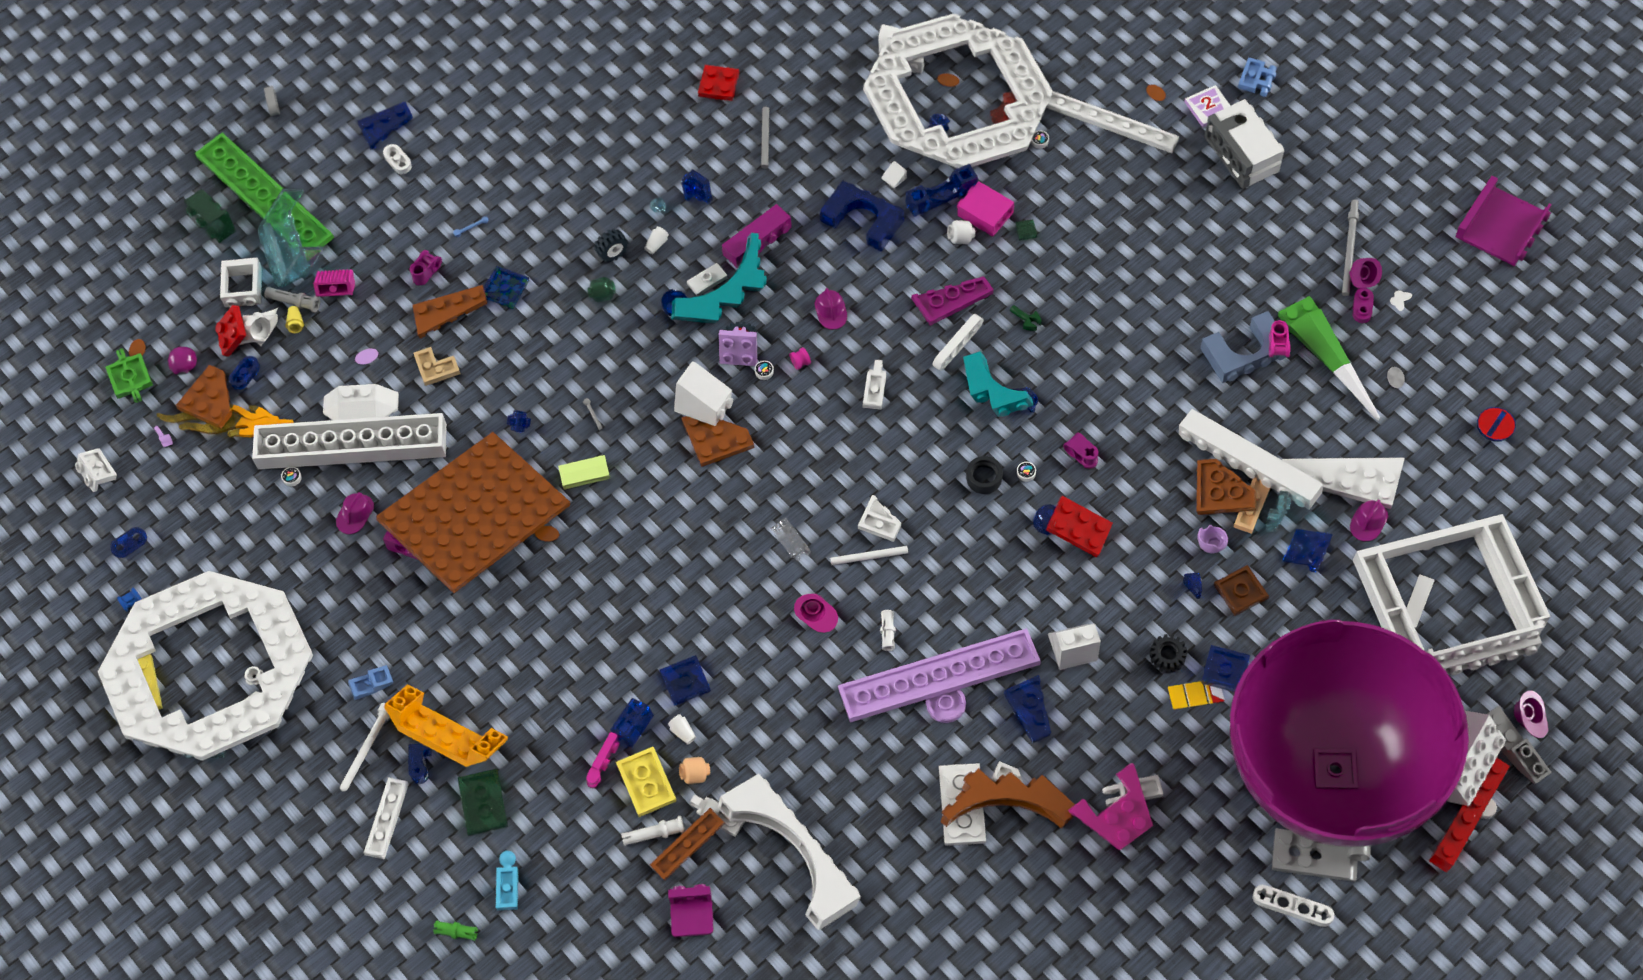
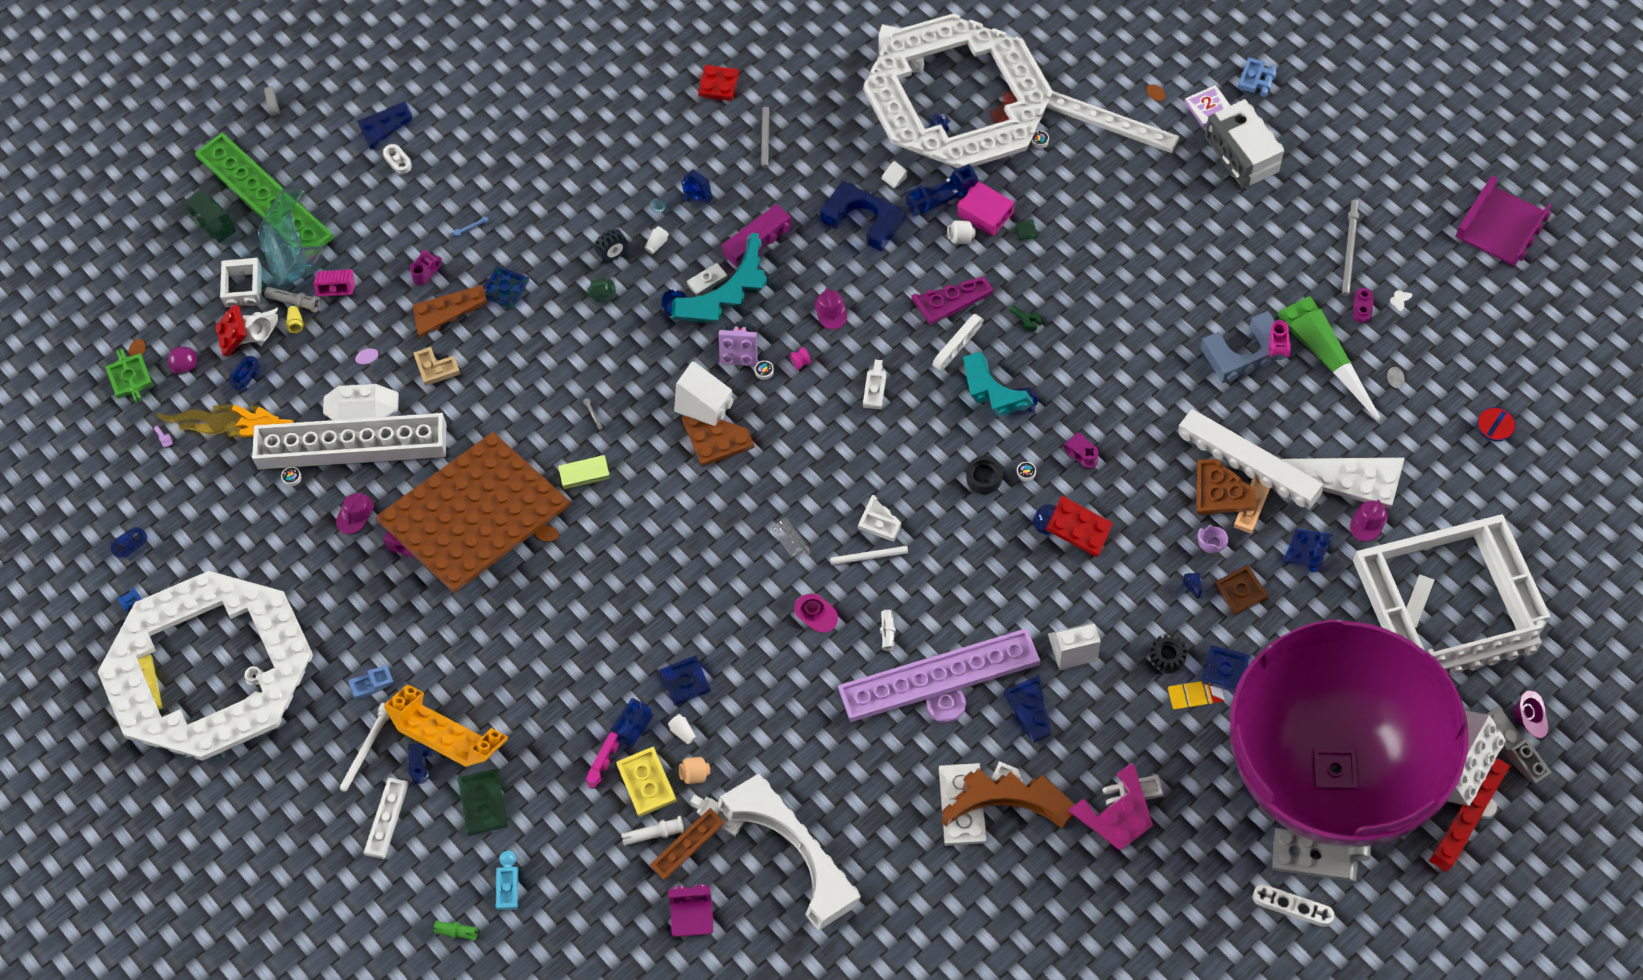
(94, 468): white bracket -> none
(208, 398): dark orange plate -> none
(518, 421): clear blue gear -> none
(948, 79): dark orange sticker -> none
(1276, 515): clear light blue slope -> none
(1365, 272): magenta piece -> none

